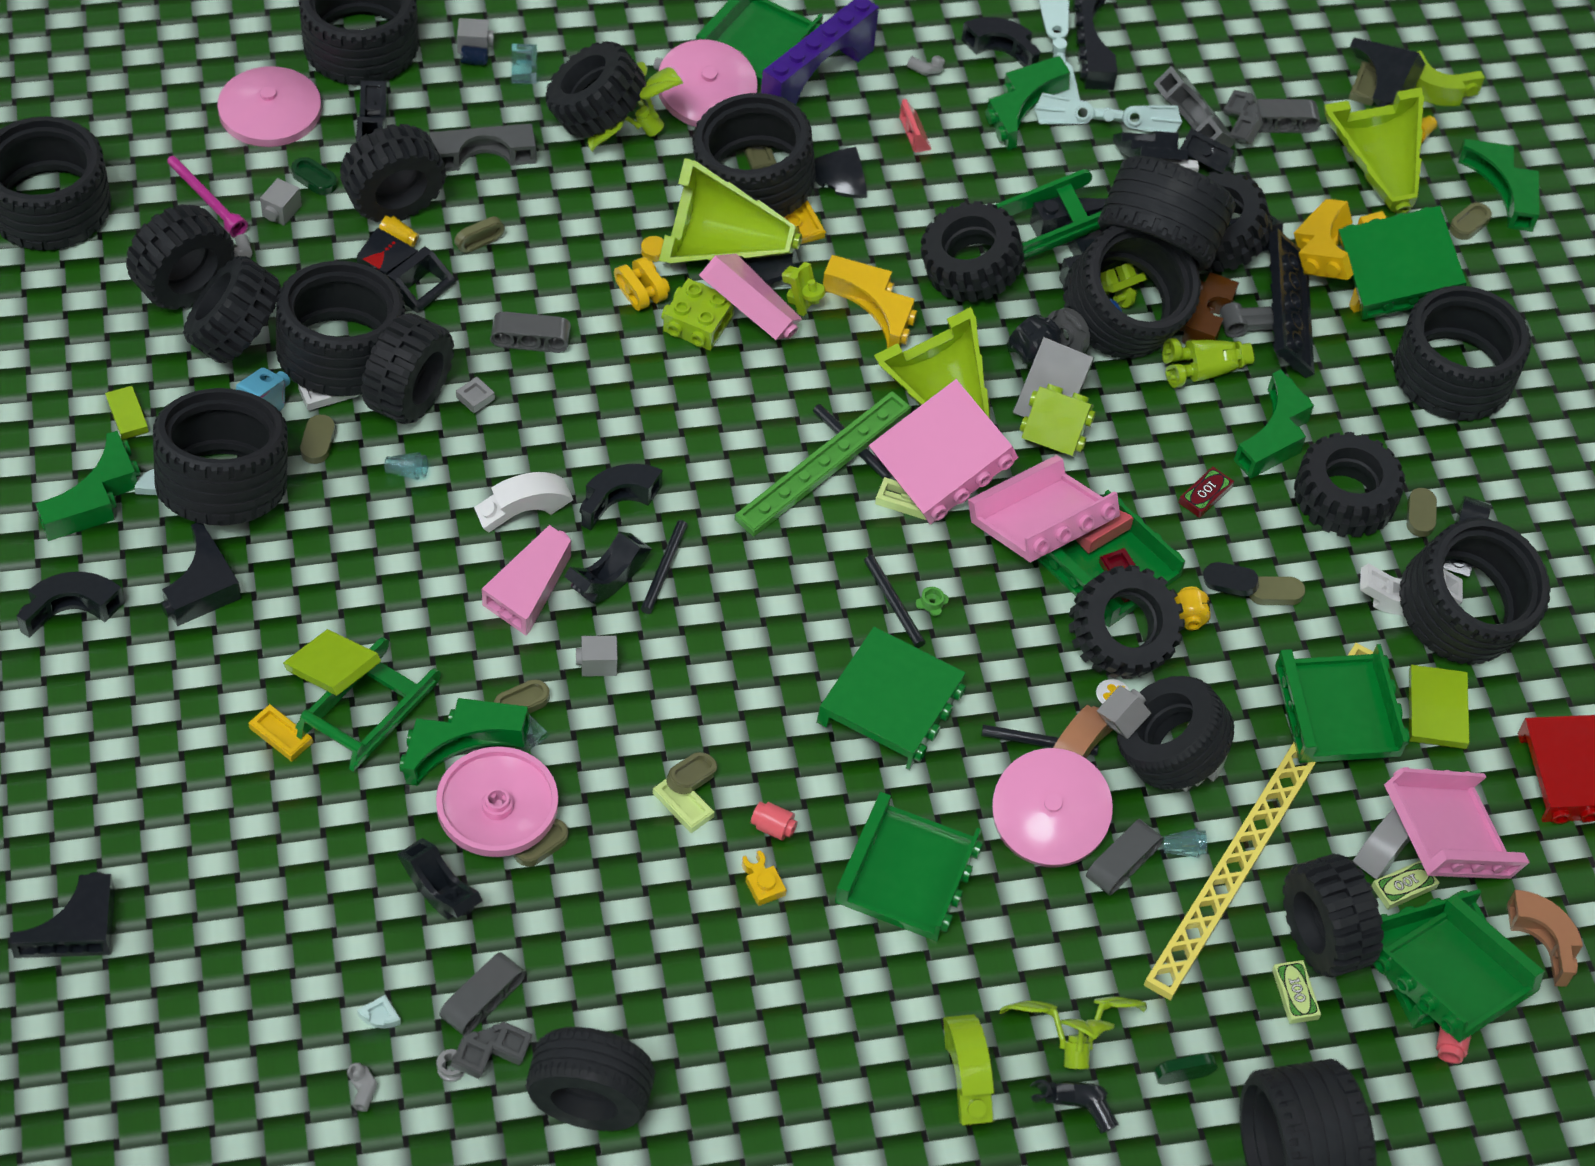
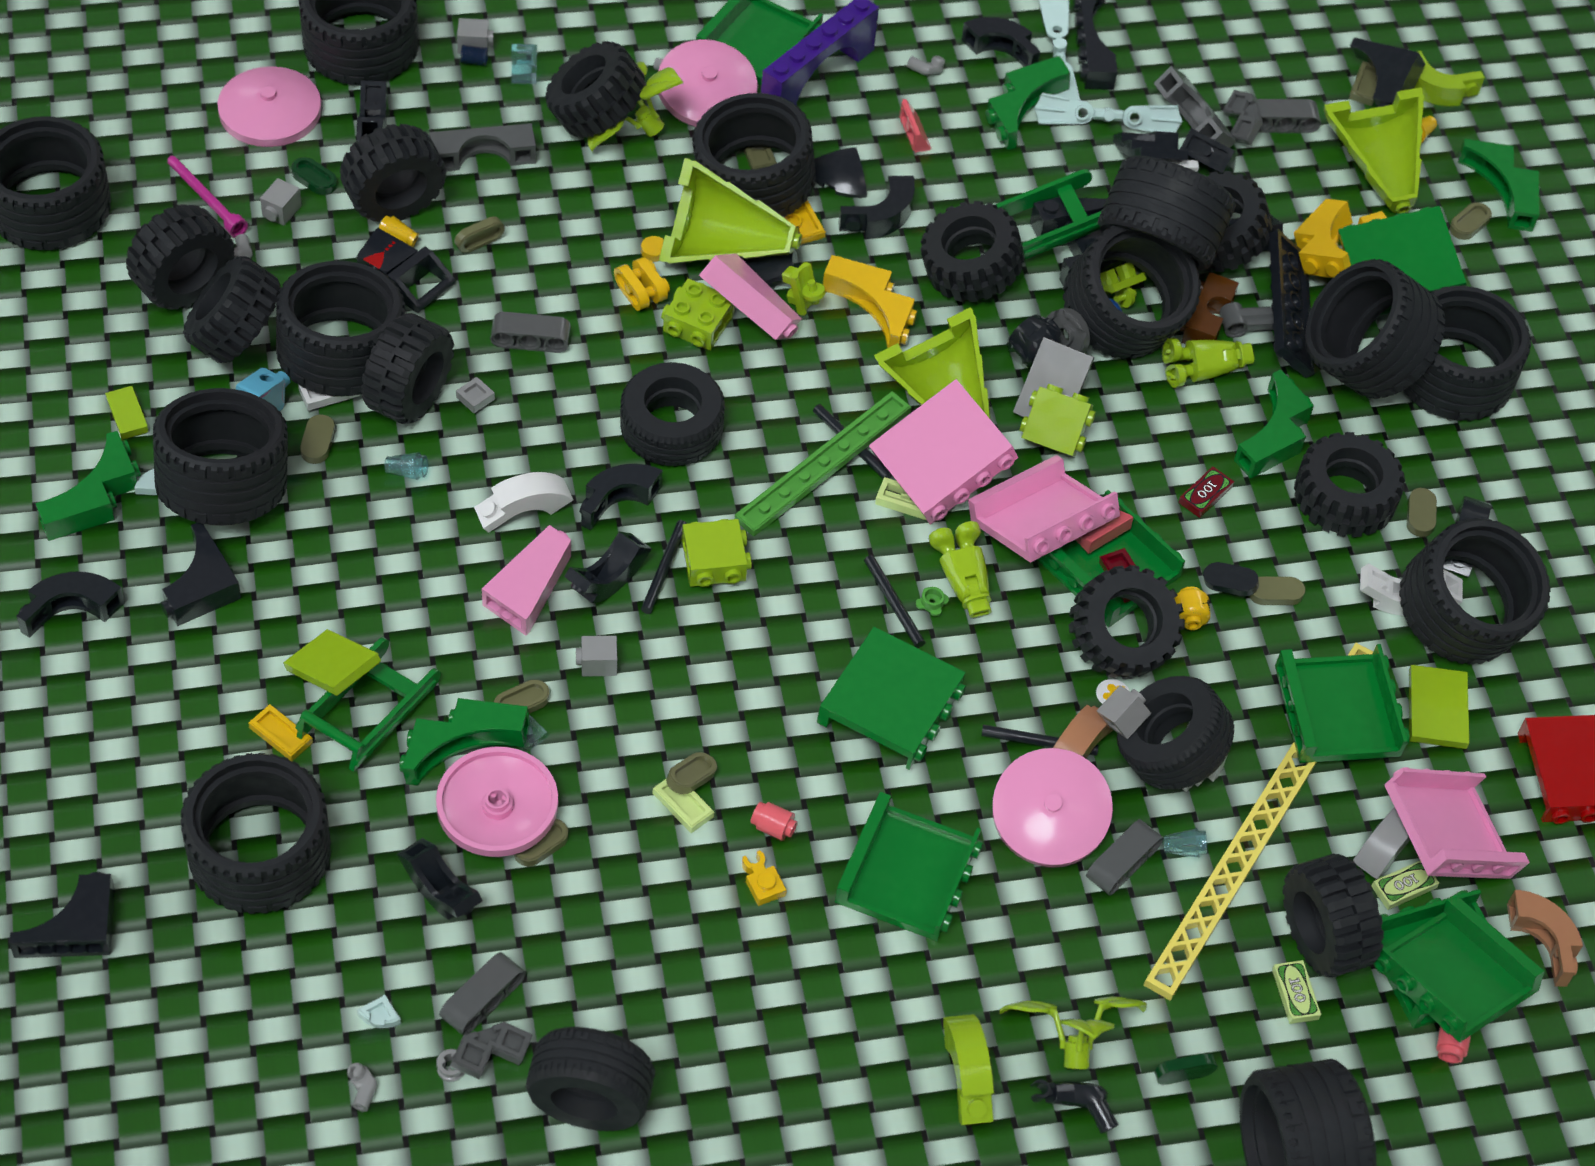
(252, 782): none -> black tyre
(666, 441): none -> black tyre
(715, 552): none -> lime brick
(883, 217): none -> black arch
(965, 566): none -> lime piece
(1400, 349): none -> black tyre

